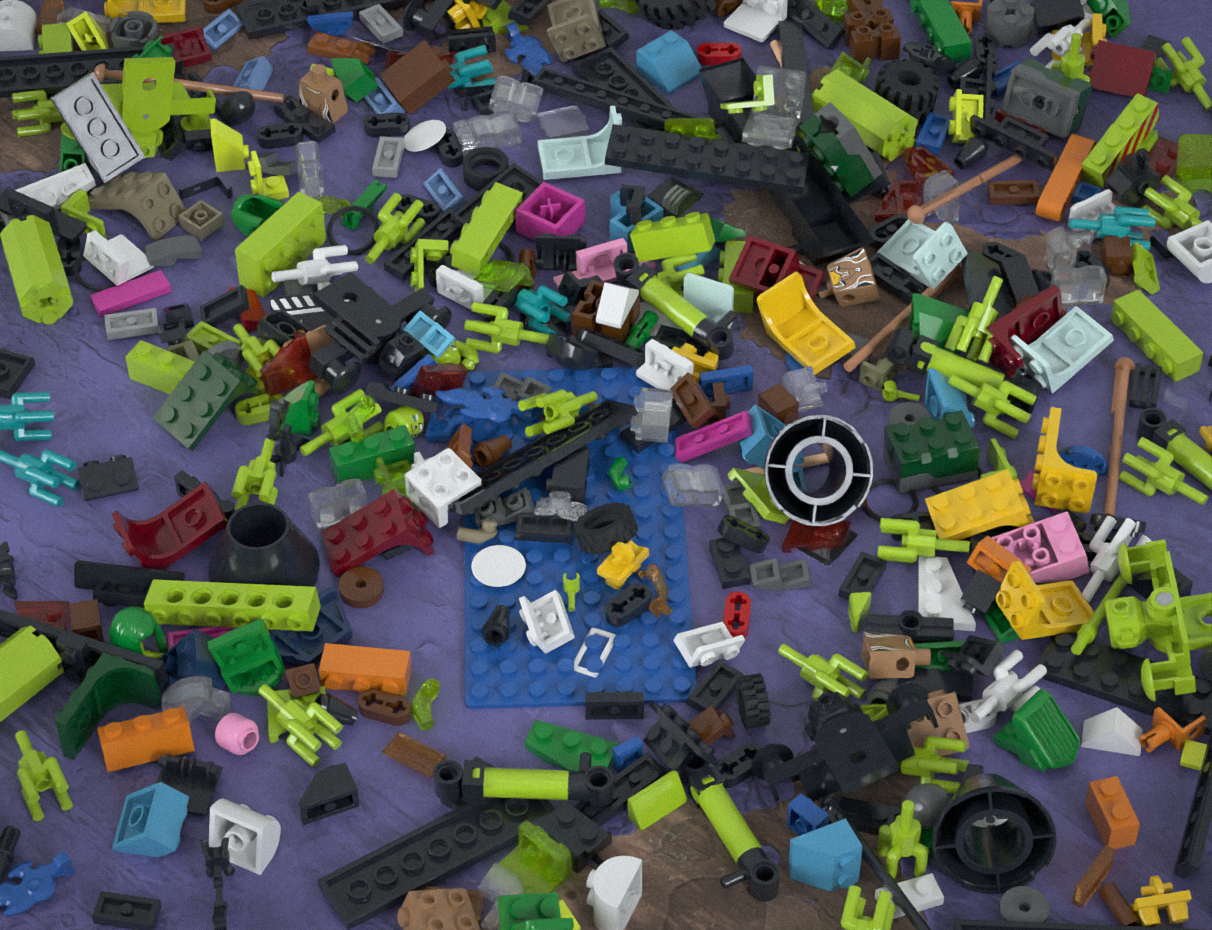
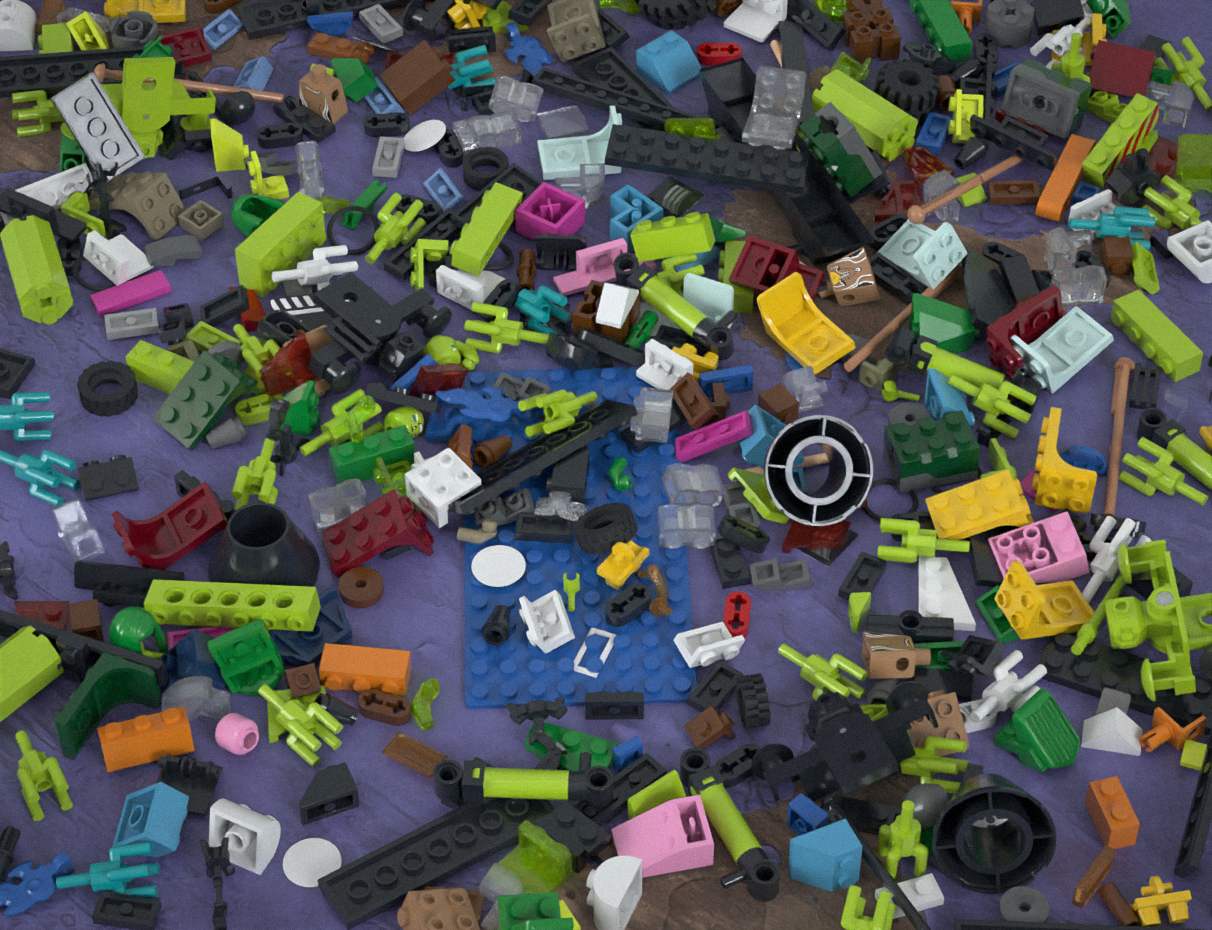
(75, 532): none -> clear brick
(96, 181): none -> black piece
(104, 373): none -> black tyre
(116, 874): none -> teal plant
(226, 433): none -> dark grey cone
(310, 861): none -> white sticker
(429, 334): medium azure slope -> none
(504, 275): clear neon green bracket -> none
(537, 712): none -> black piece
(574, 288): black bracket -> none
(588, 186): none -> clear brick
(635, 201): black bracket -> none
(667, 837): none -> bright pink slope
(673, 739): black bracket -> none
(686, 526): none -> clear brick
(763, 89): lime bracket -> none
(946, 90): none -> reddish brown brick
(973, 196): none -> lime slope
(975, 326): lime plant -> none
(980, 593): black brick -> none
(985, 435): none -> black piece
(993, 559): orange slope -> none
(1106, 106): none -> lime slope
(1113, 698): none -> slope
(1174, 99): none -> clear brick

